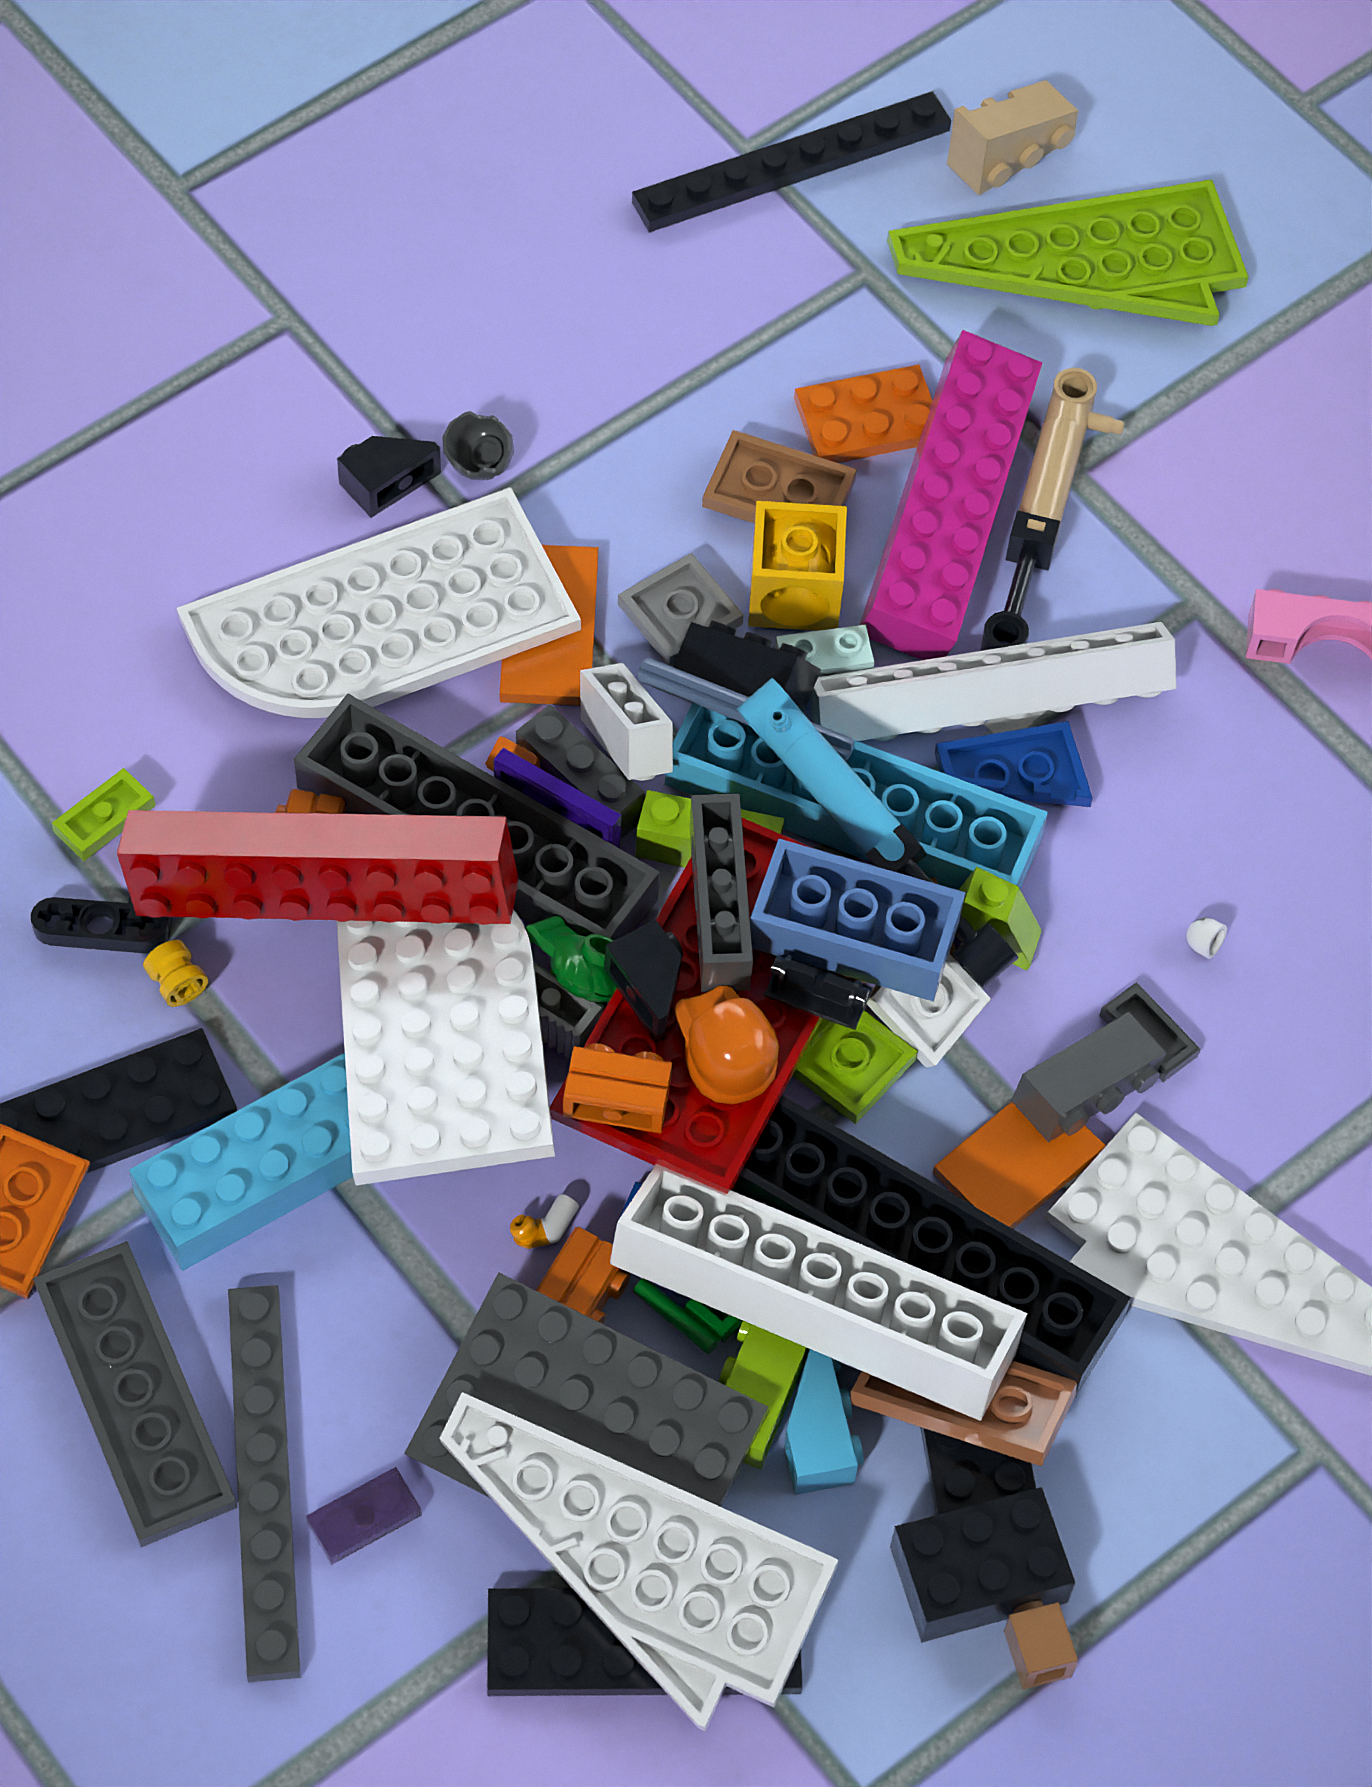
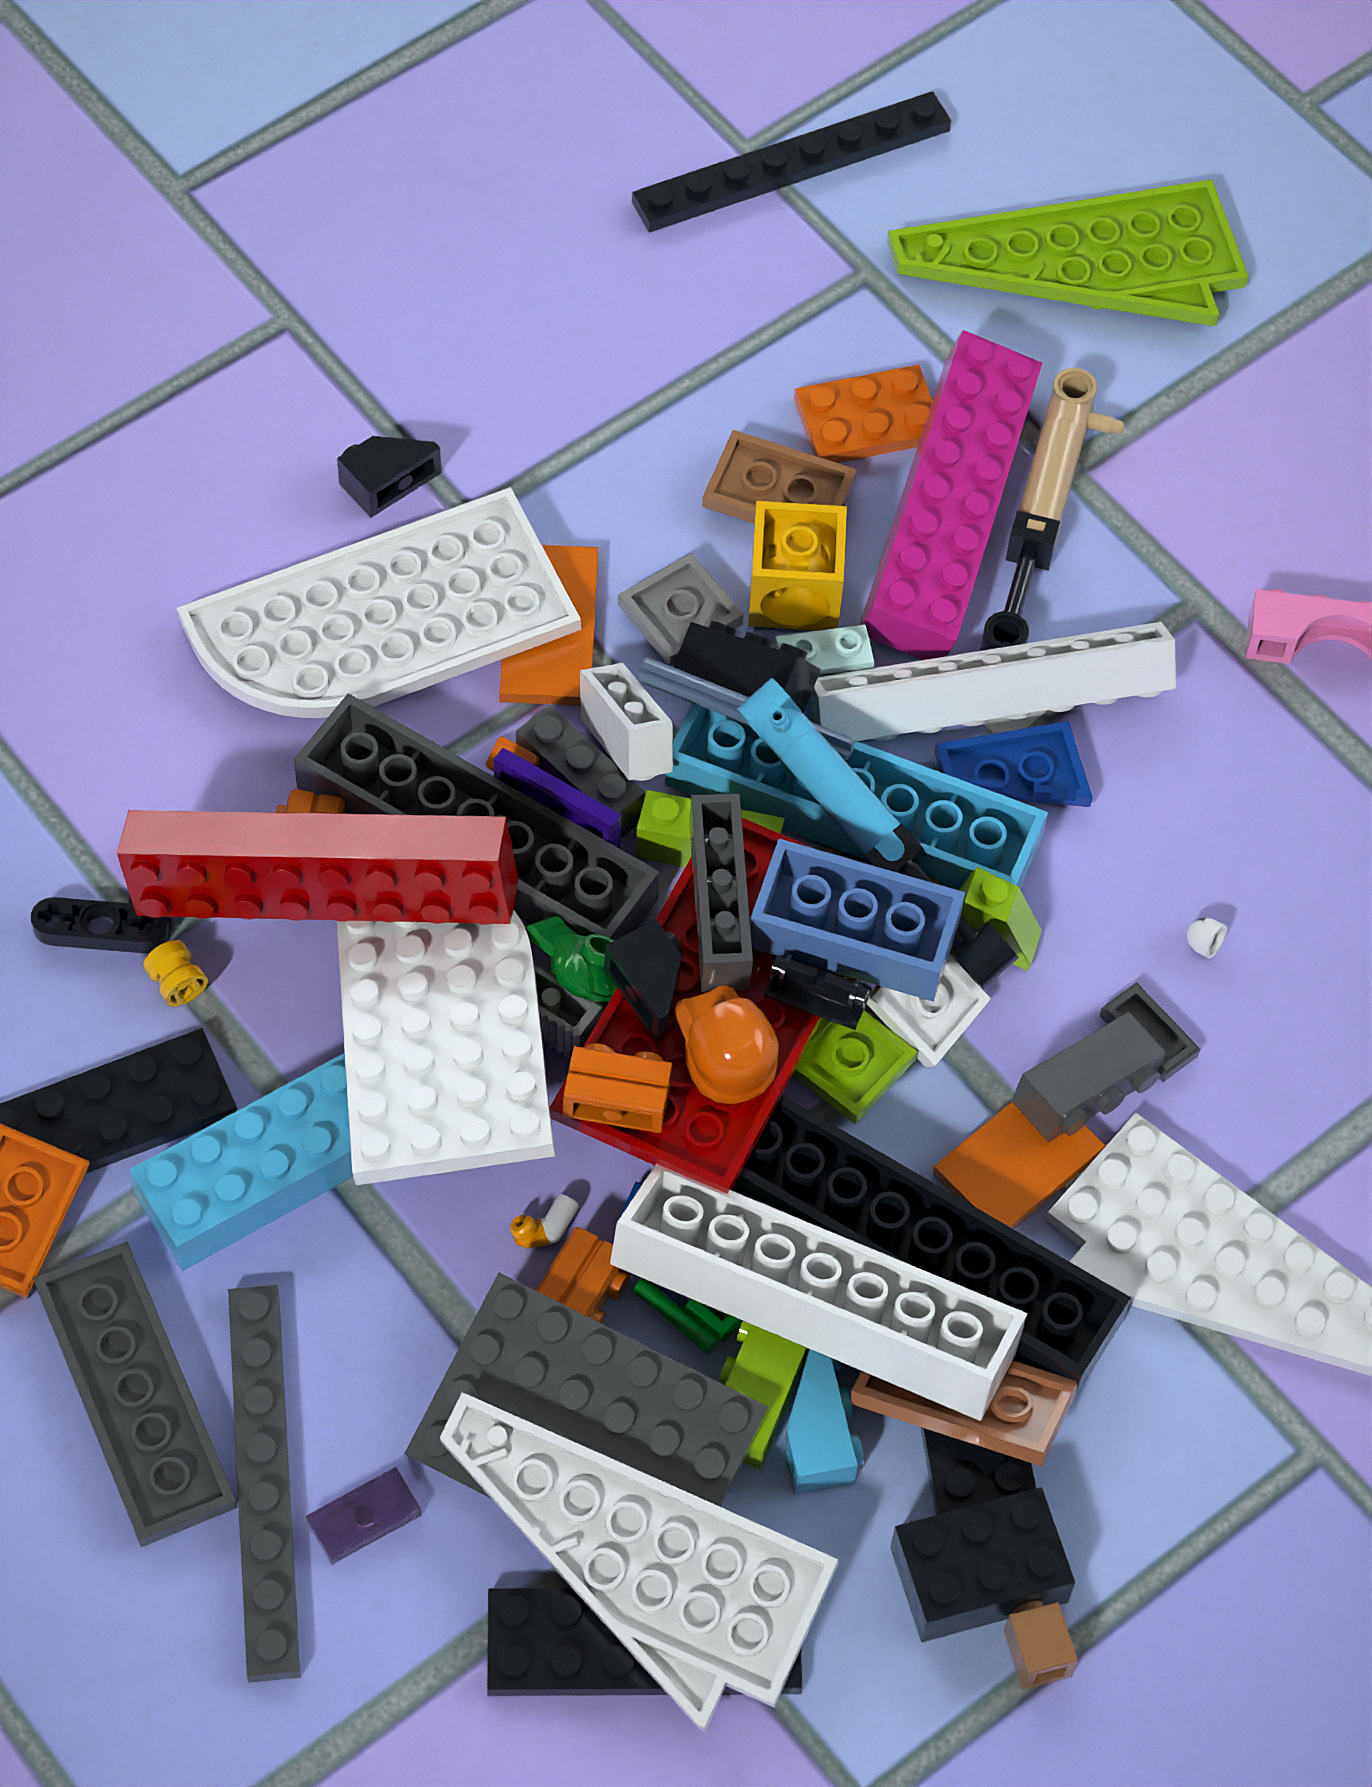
(102, 814): lime plate -> none
(478, 446): dark grey hair -> none
(1009, 134): tan wedge -> none

